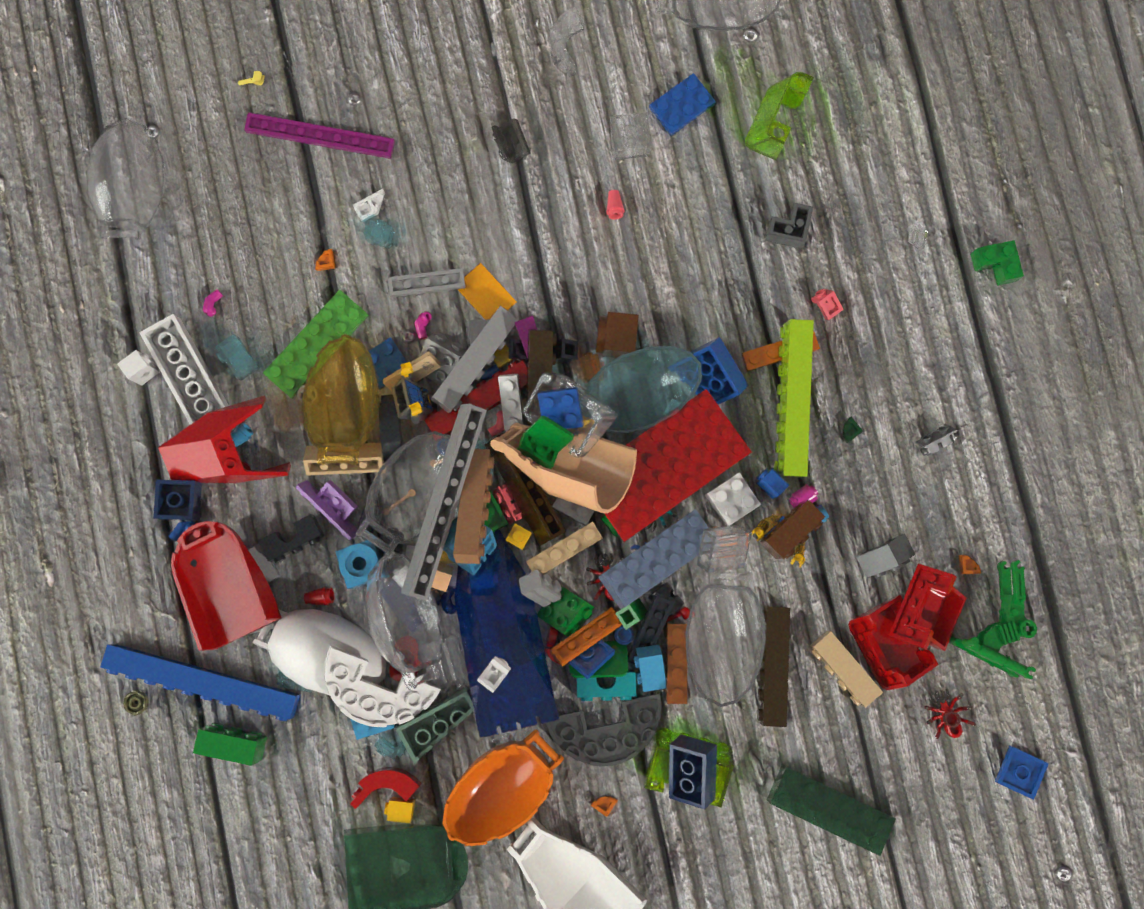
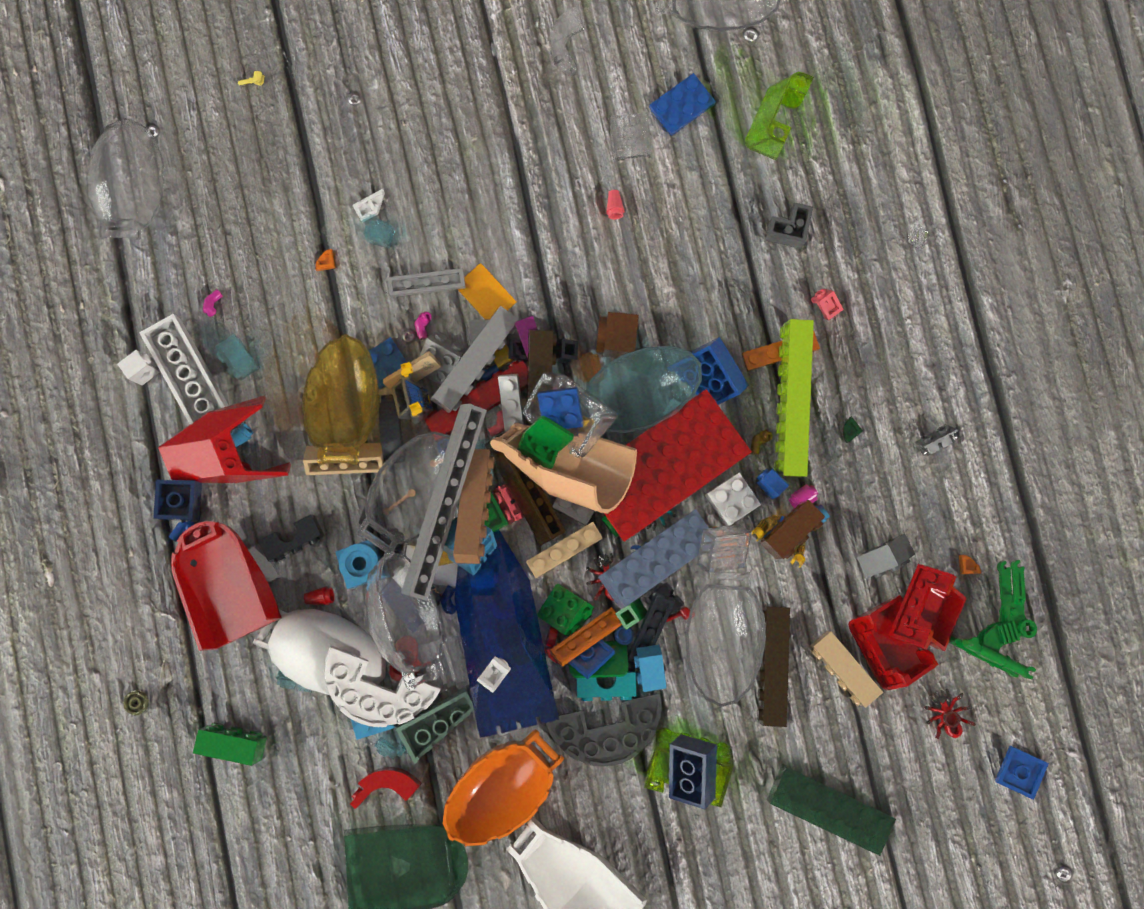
(200, 681): blue brick -> none
(293, 364): bright green plate -> none
(319, 135): magenta plate -> none
(332, 504): medium lavender bracket -> none
(399, 810): yellow brick -> none
(442, 577): light nougat brick -> none
(510, 141): clear smoke bracket -> none
(519, 536): yellow brick -> none
(540, 588): light grey brick -> none
(604, 804): orange tile -> none
(676, 664): dark orange brick -> none
(759, 439): none -> pearl gold arm
(1002, 258): green brick -> none

